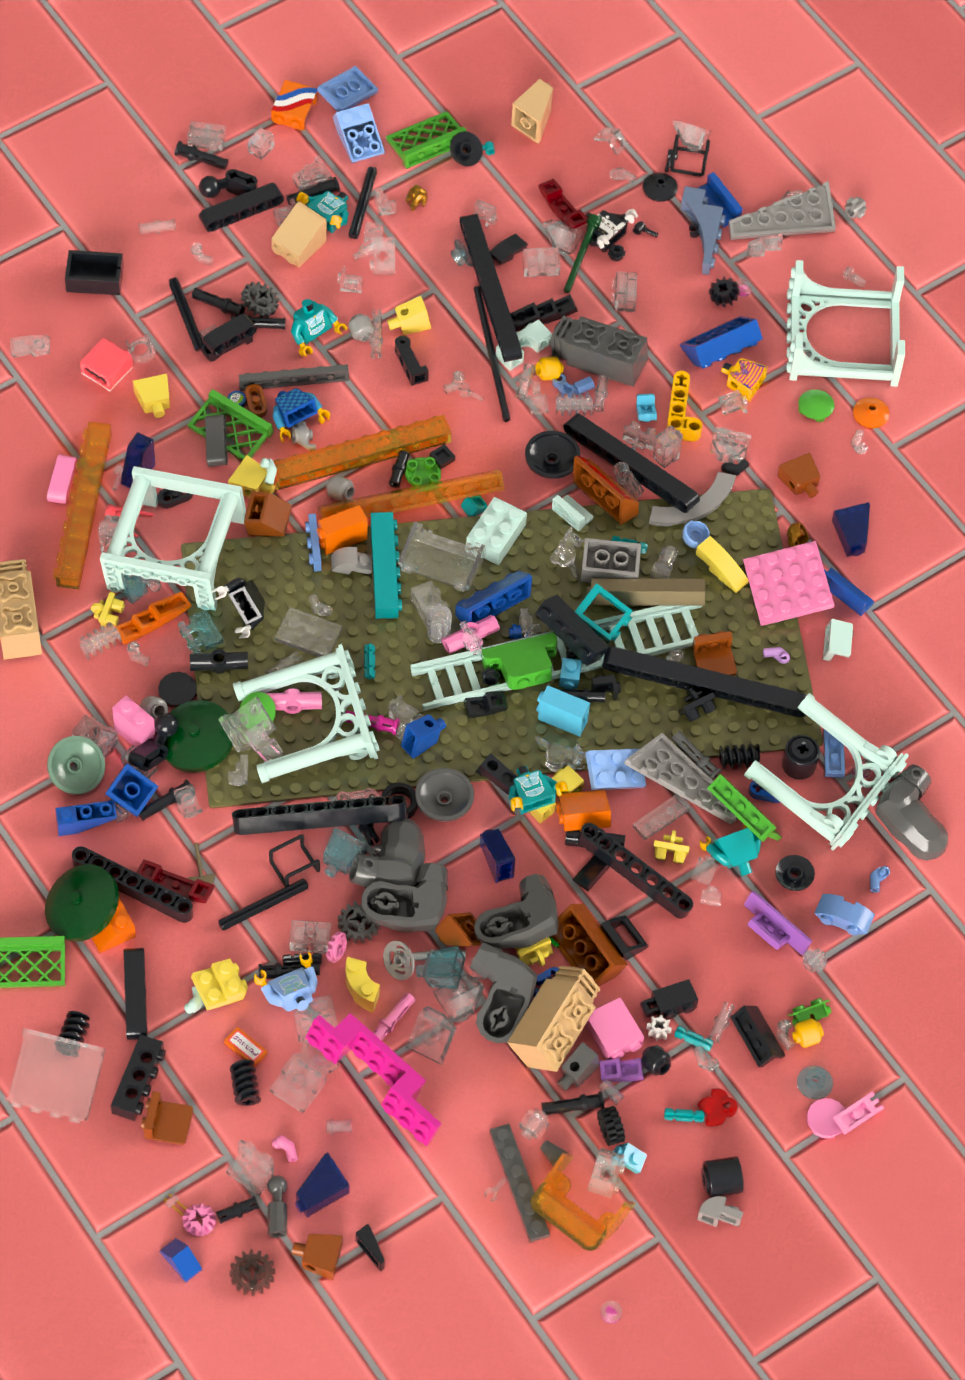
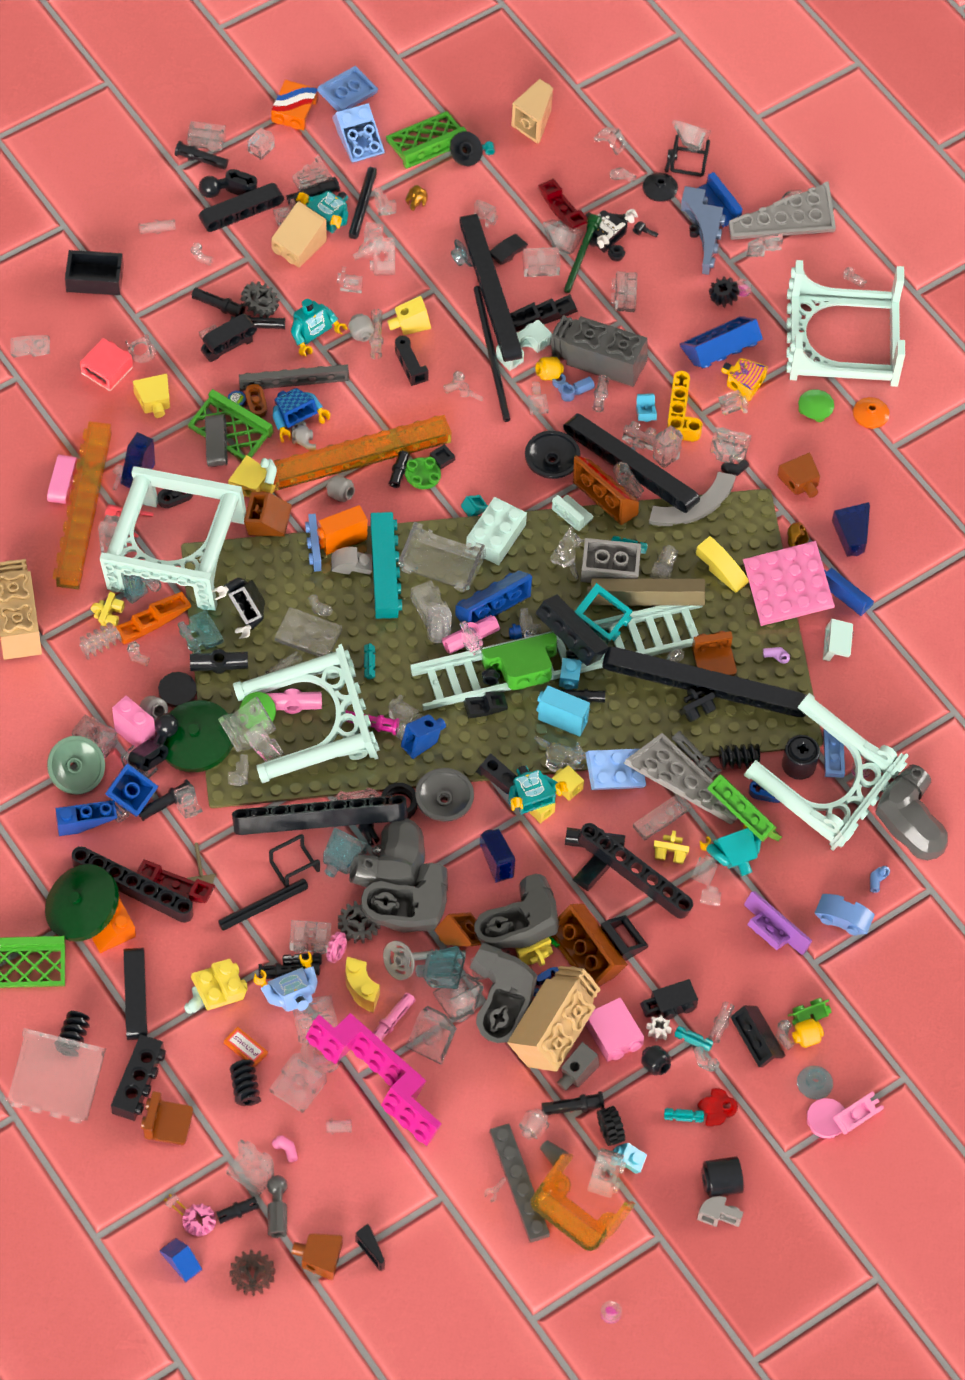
(186, 313): black axle -> none
(321, 1187): clear blue slope -> none
(421, 495): clear yellow brick -> none
(525, 381): clear pin -> none
(573, 404): clear piece -> none
(583, 808): orange brick -> none
(606, 683): black bracket -> none
(611, 1092): clear pin -> none
(621, 1071): medium lavender slope -> none
(695, 533): light blue hair -> none
(795, 865): black dish -> none
(815, 960): clear gear -> none
(855, 207): light grey gear -> none
(856, 442): clear arm -> none

